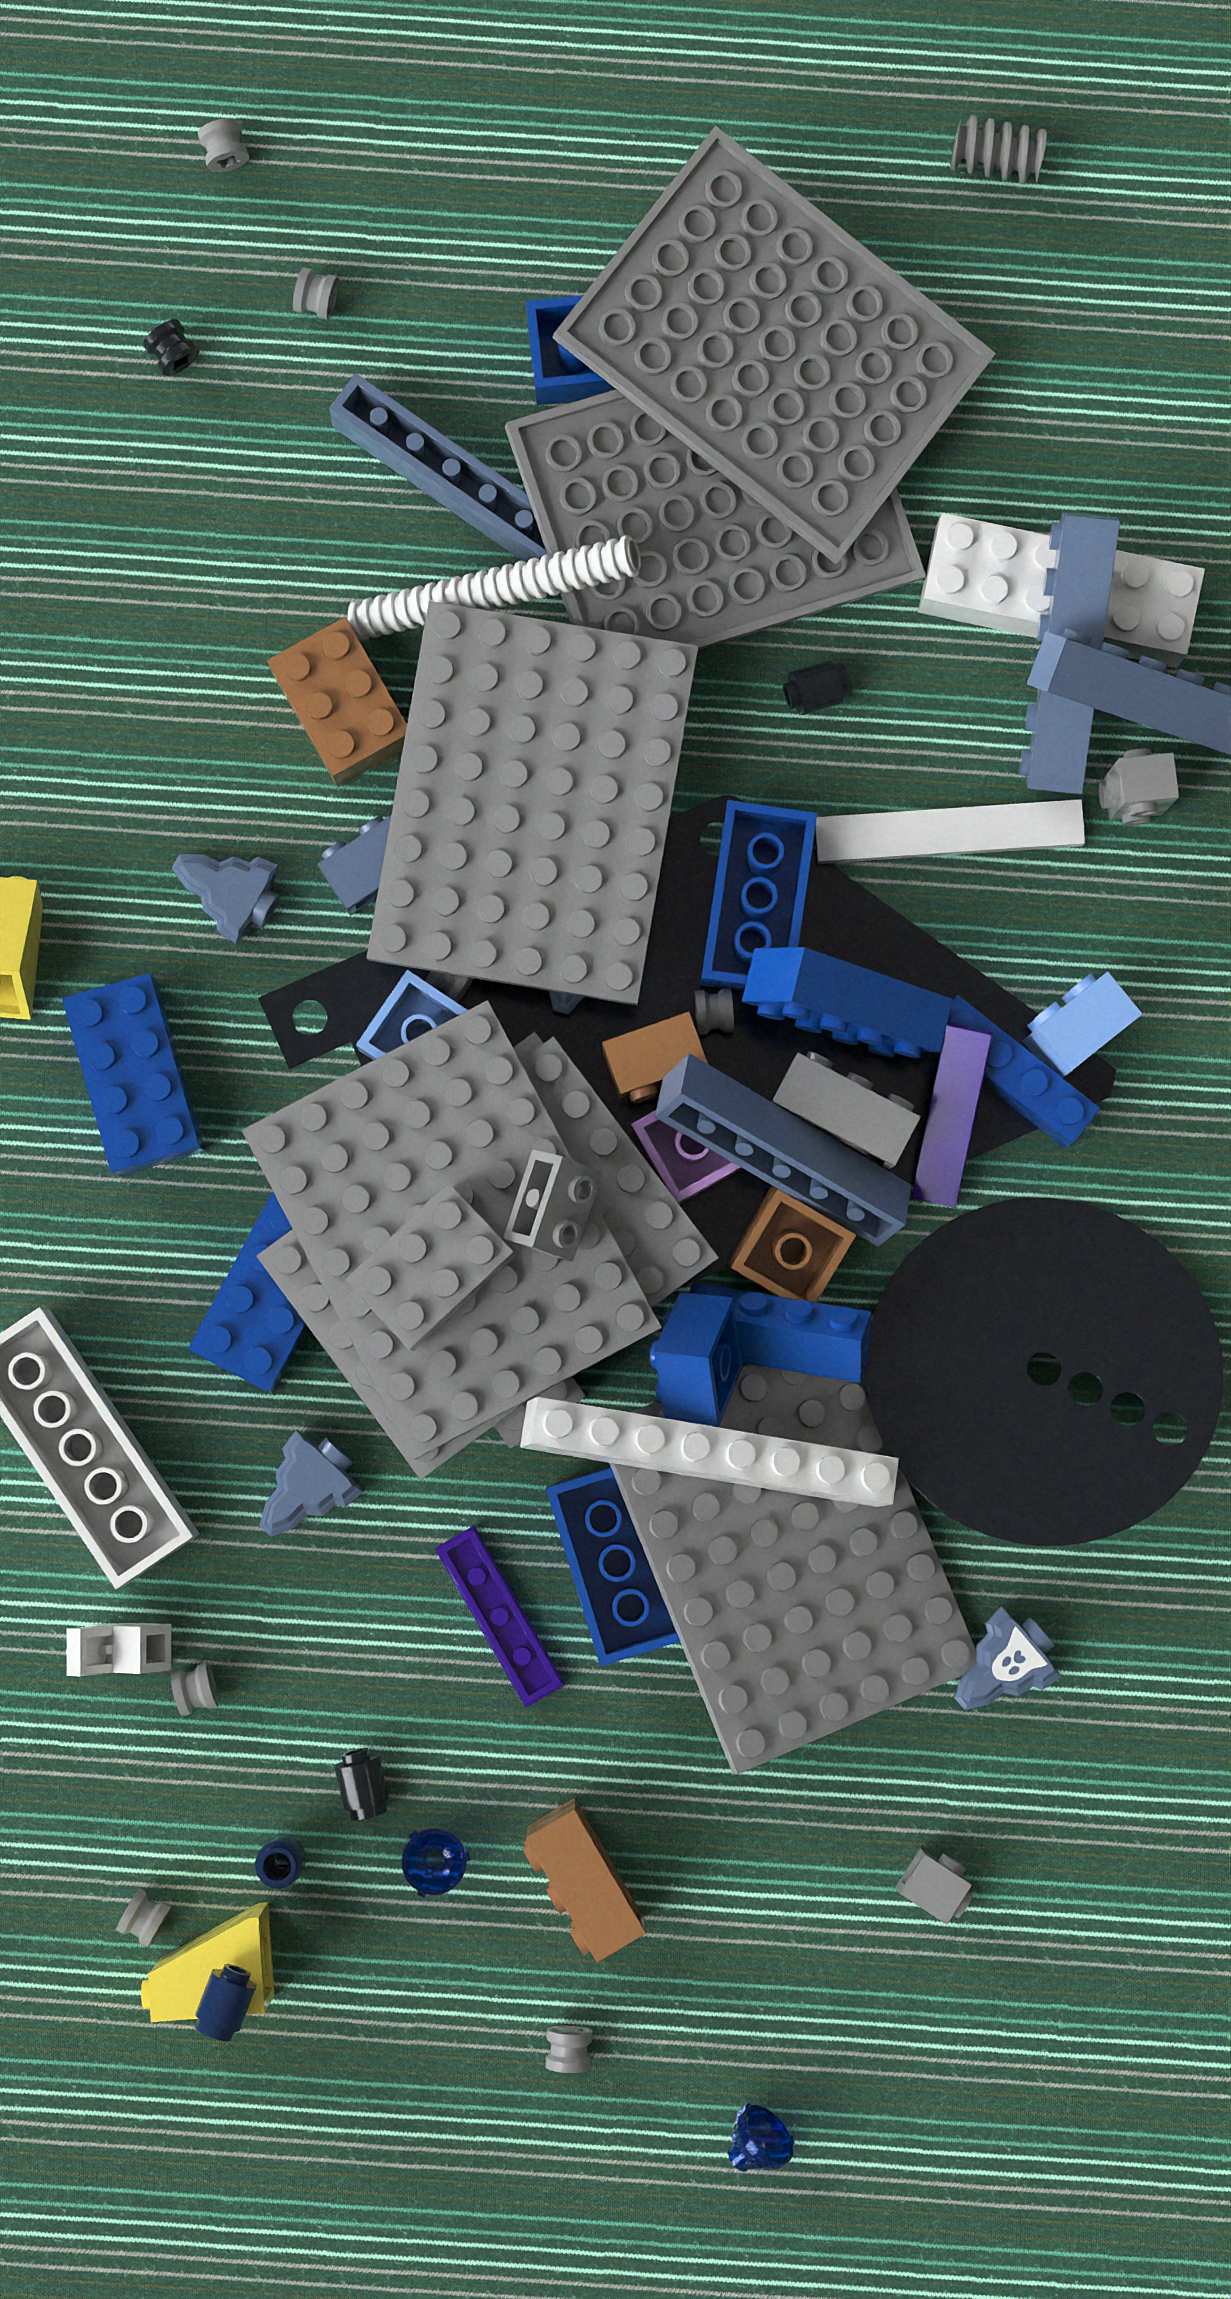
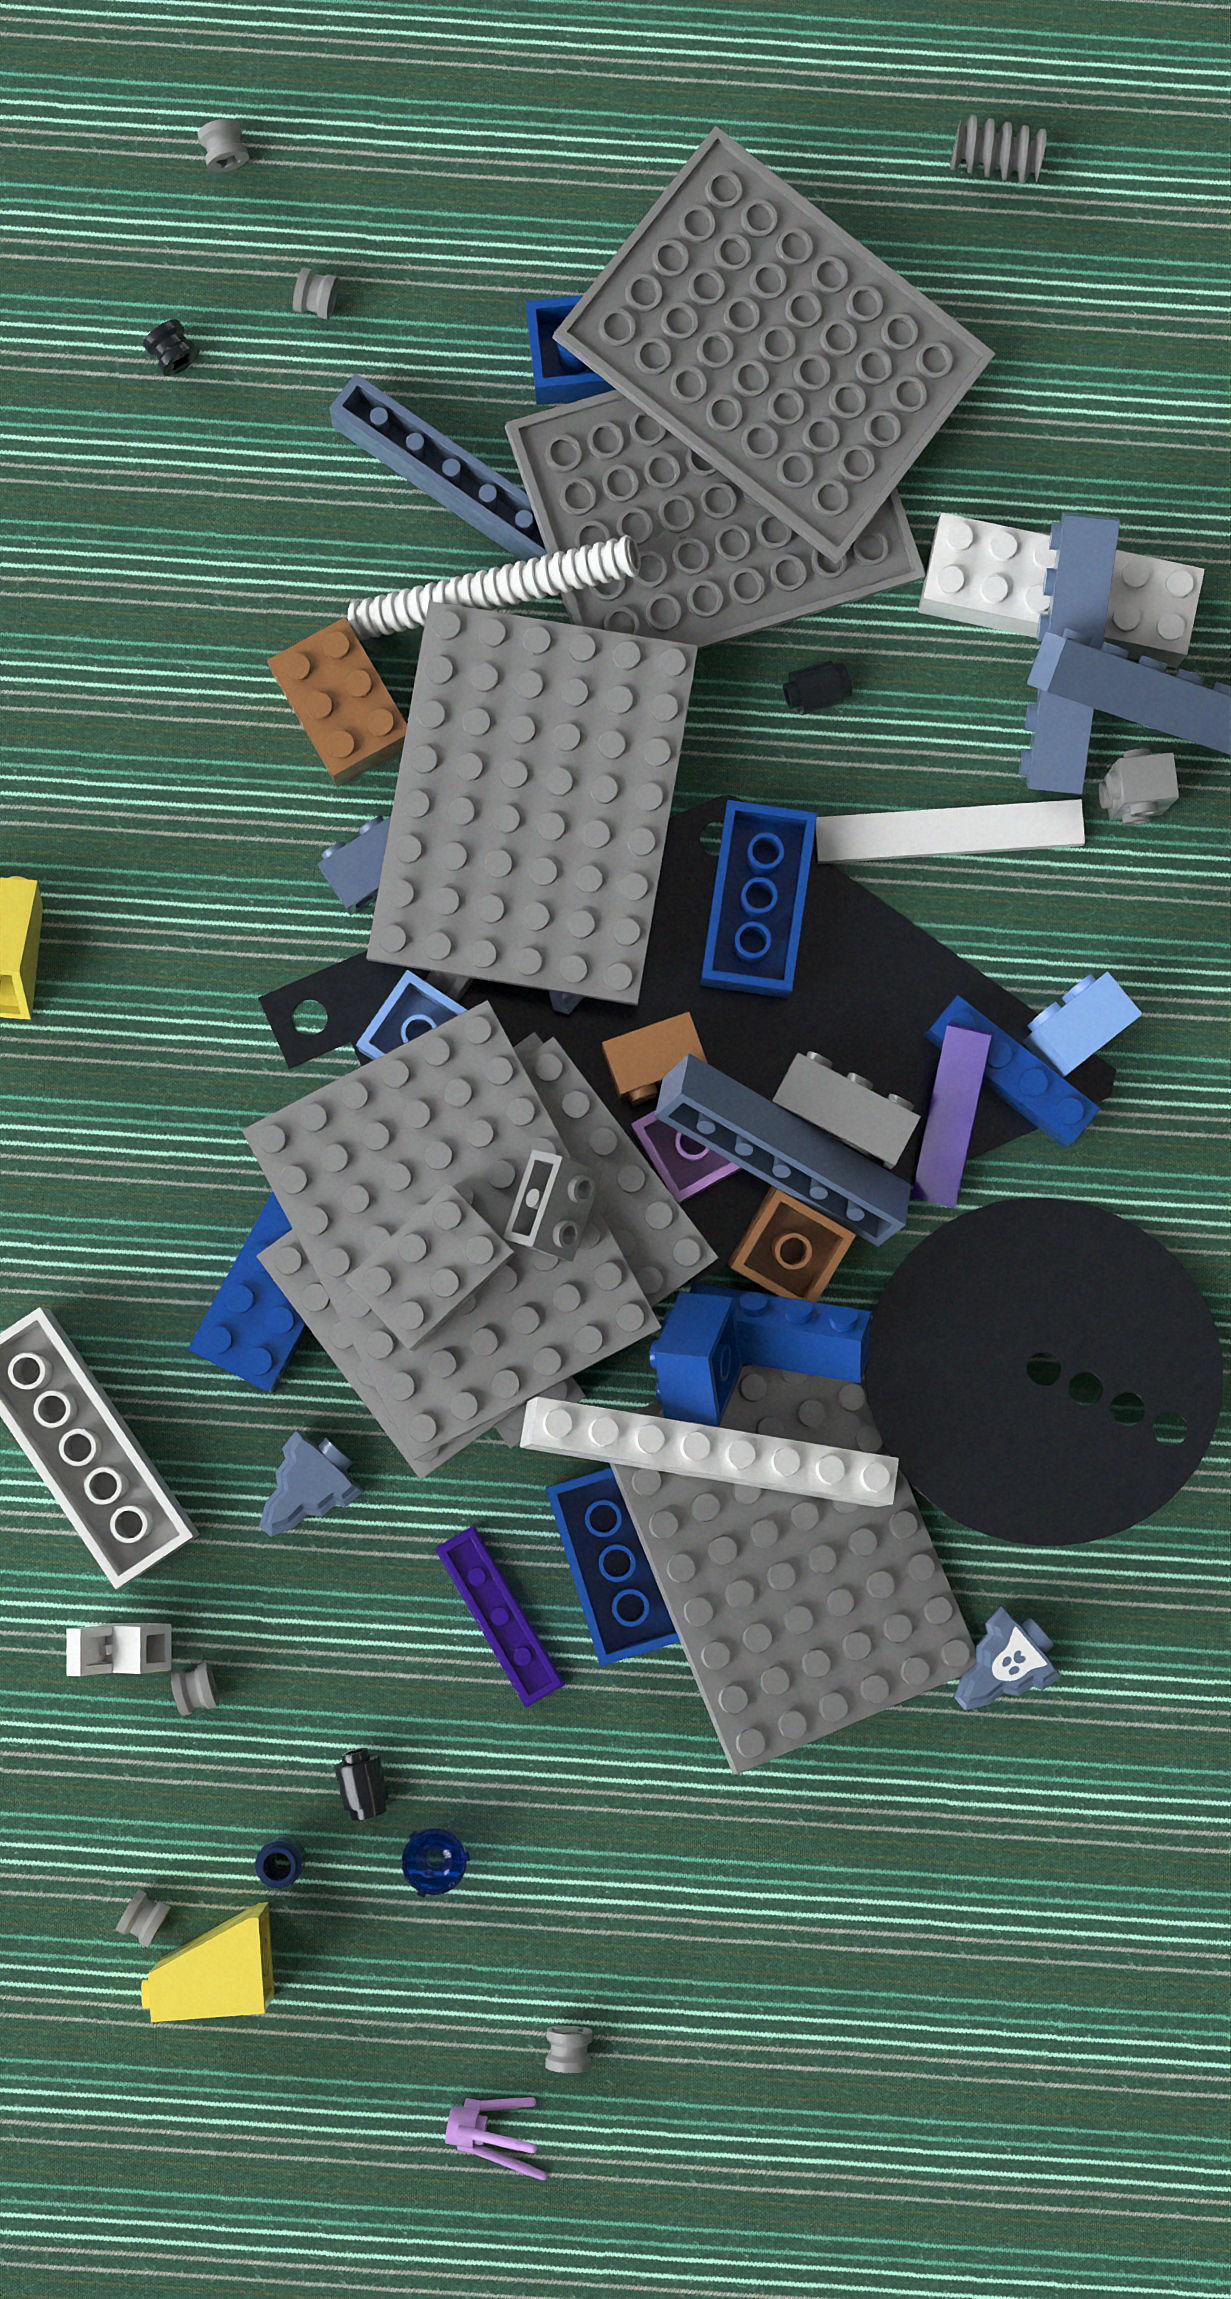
(133, 1075): blue brick -> none
(224, 2002): dark blue brick -> none
(231, 890): sand blue rock -> none
(468, 2132): none -> lavender plant
(583, 1881): medium nougat brick -> none
(714, 1011): light grey wheel -> none
(759, 2140): clear blue piece -> none
(846, 1001): blue brick -> none
(936, 1885): light grey brick -> none

